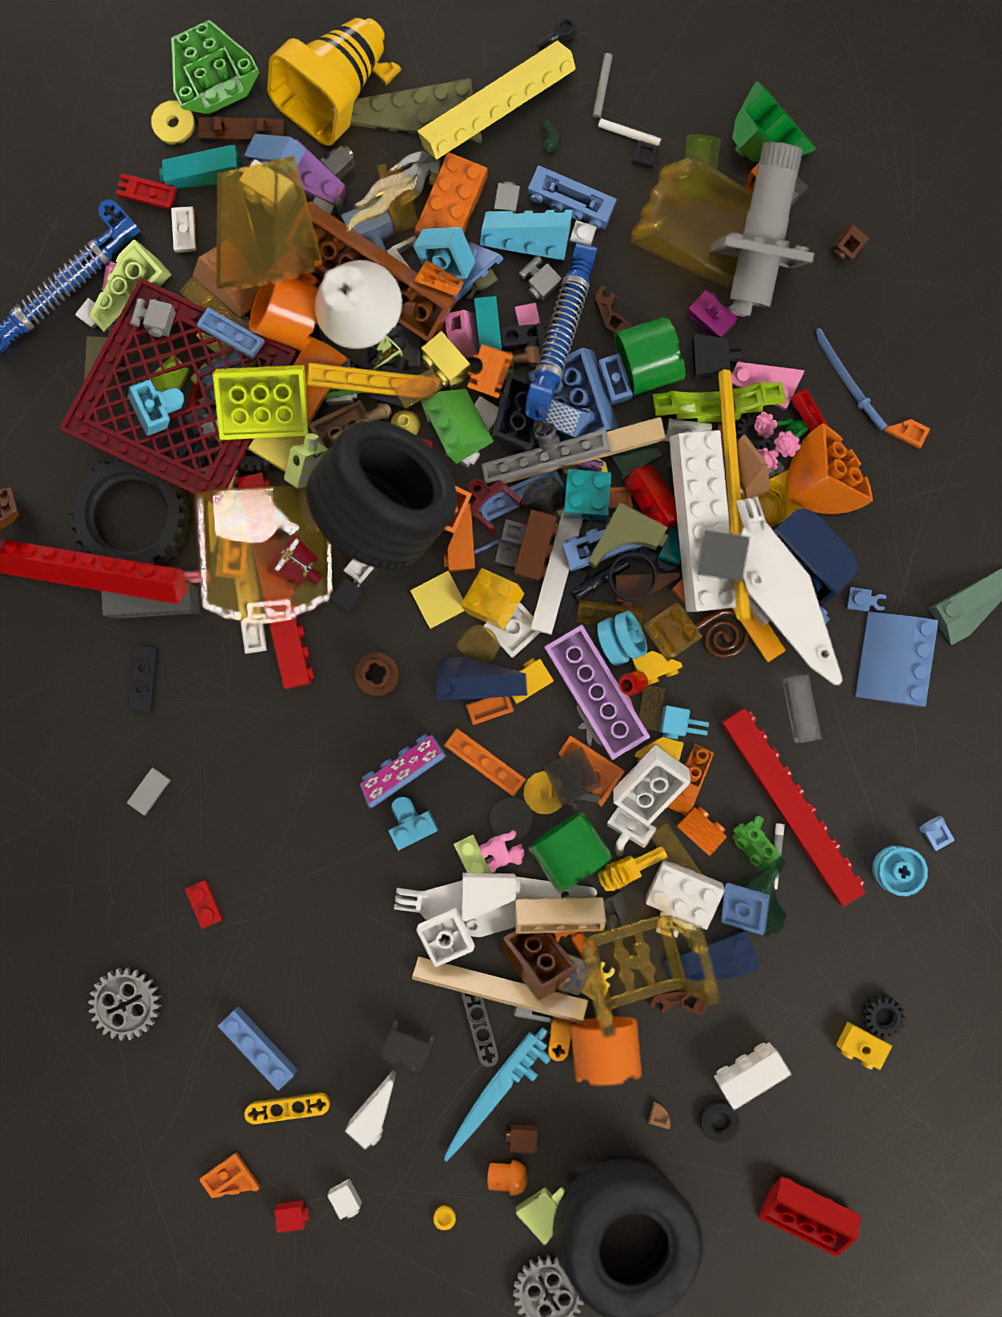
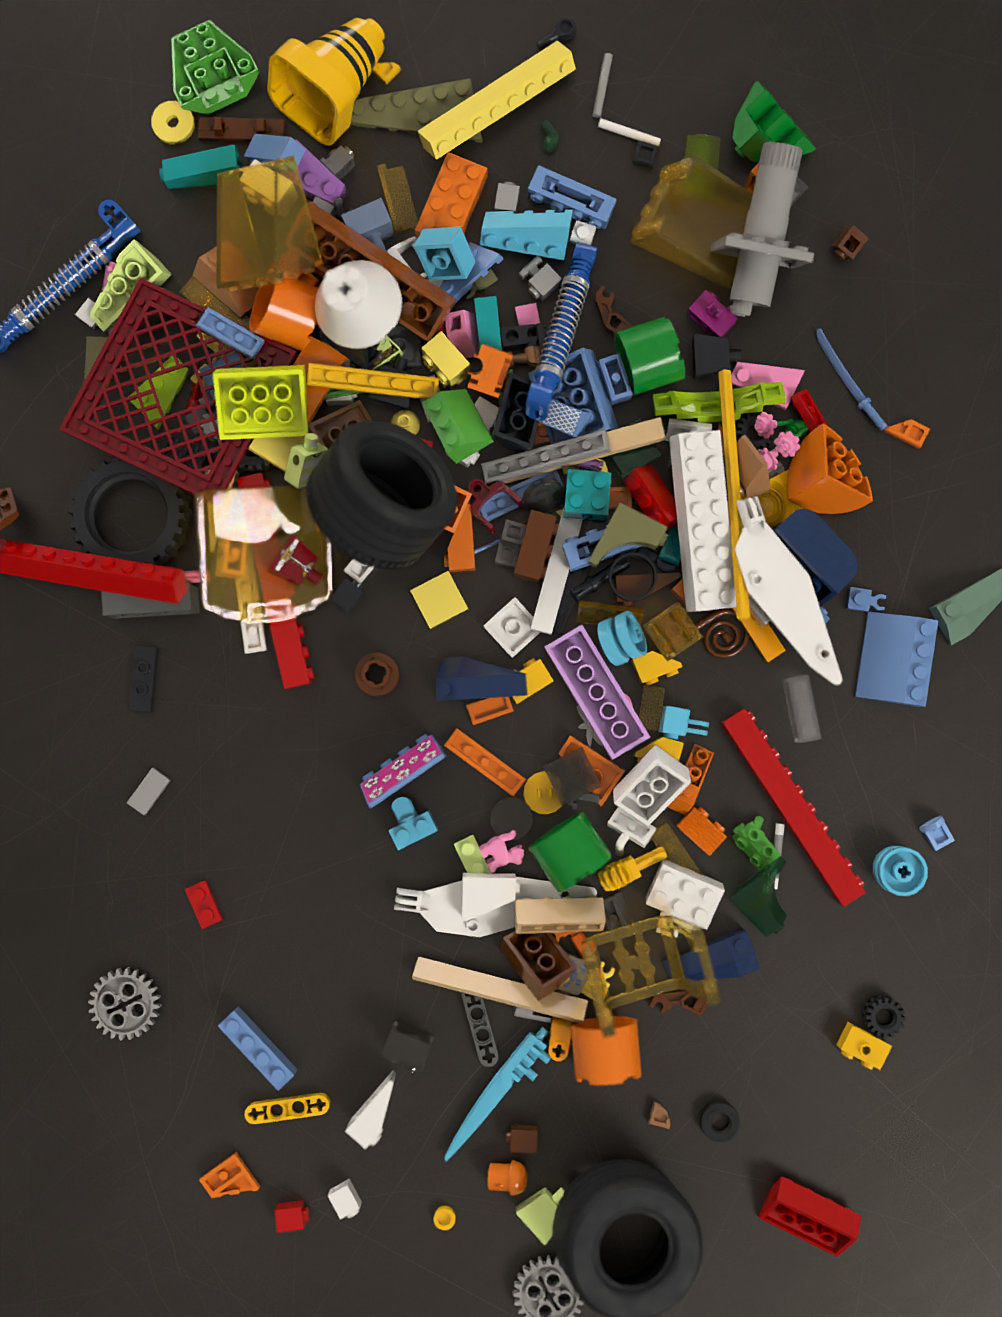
(146, 191): red hinge -> none
(154, 406): medium azure brick -> none
(157, 318): light grey brick -> none
(183, 229): white plate -> none
(382, 412): tan pin -> none
(401, 181): clear yellow piece -> none
(418, 388): clear yellow tile -> none
(438, 278): orange wing -> none
(440, 949): white brick -> none
(479, 644): clear yellow piece -> none
(492, 599): yellow brick -> none
(547, 436): flat silver wheel -> none
(633, 682): red brick -> none
(723, 556): dark grey tile -> none
(745, 908): medium blue tile -> none
(751, 1074): white brick -> none

